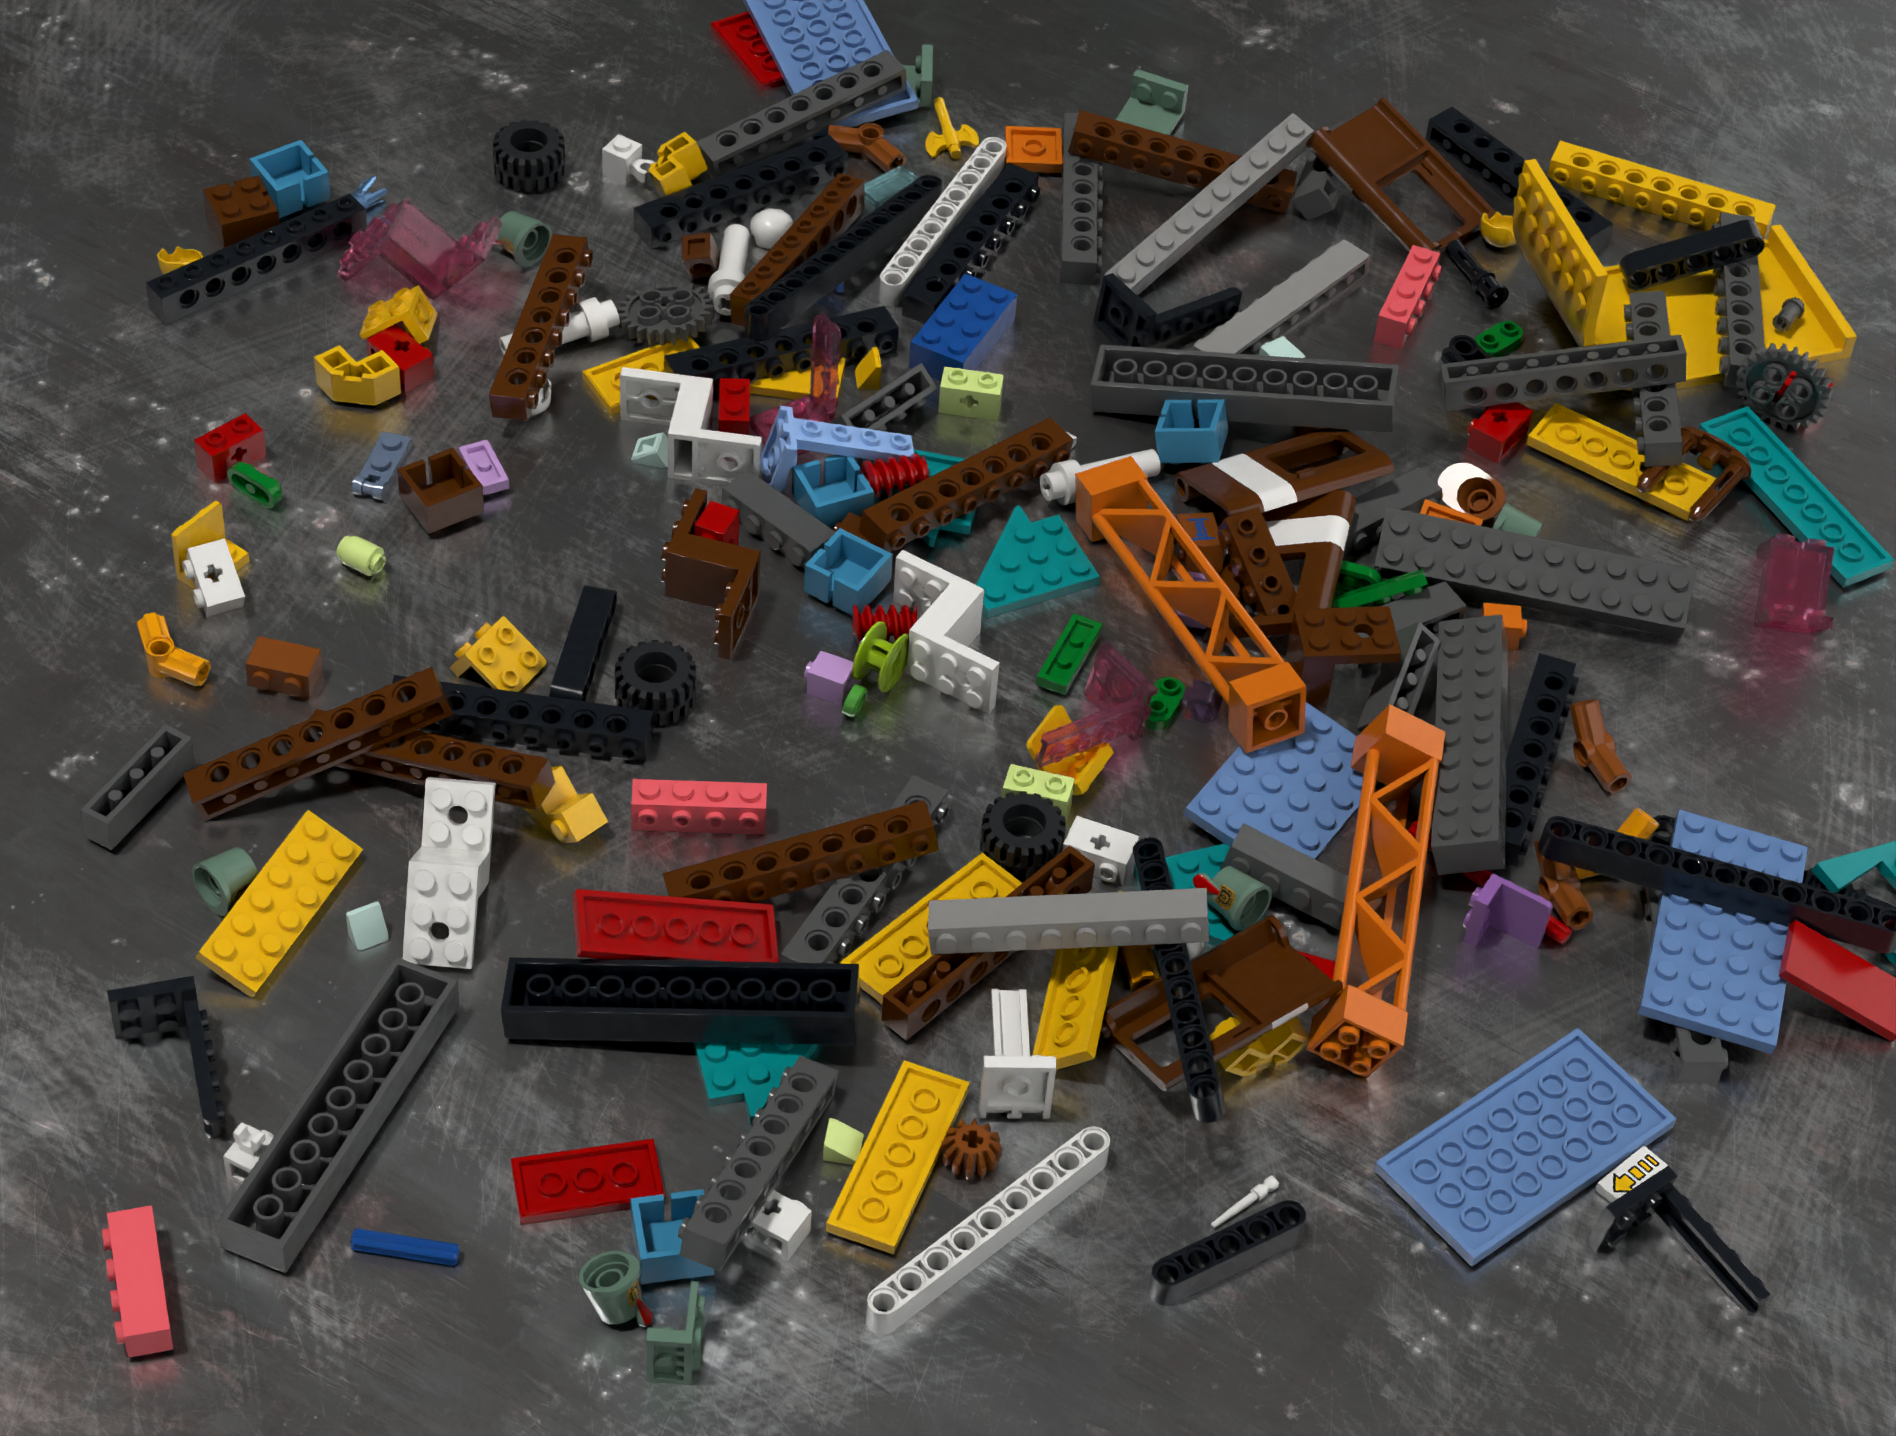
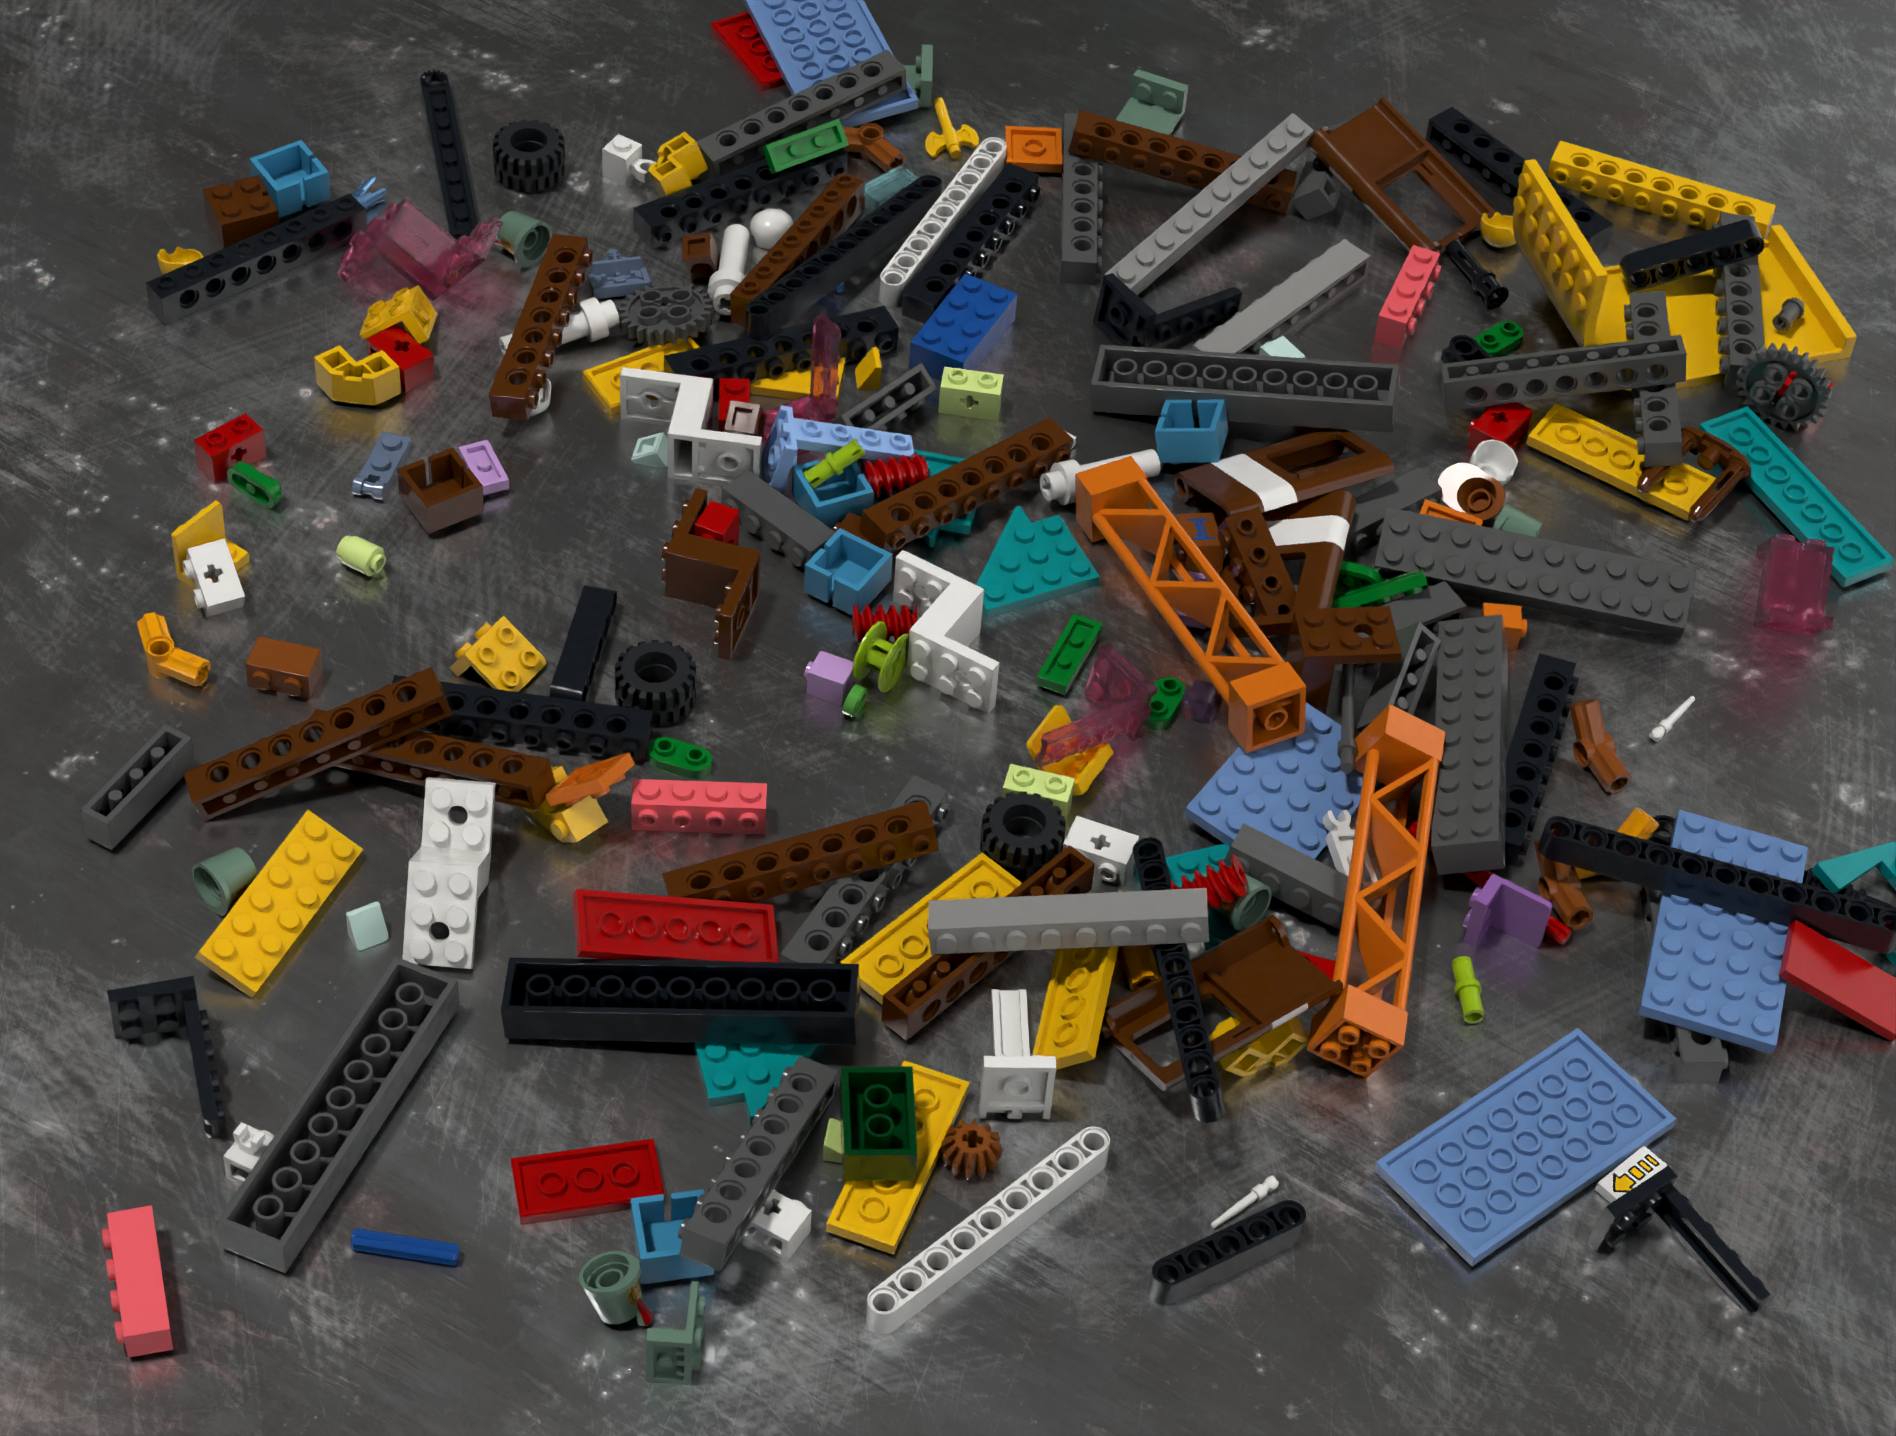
(448, 154): none -> black plate
(590, 780): none -> orange plate
(617, 276): none -> sand blue slope
(679, 758): none -> green plate
(745, 419): none -> brick
(805, 146): none -> green plate
(834, 463): none -> lime pin
(878, 1123): none -> dark green brick
(1220, 884): none -> red piece
(1340, 845): none -> white plate
(1347, 745): none -> dark grey bar
(1467, 989): none -> lime pin
(1495, 459): none -> white hair
(1666, 724): none -> white piece

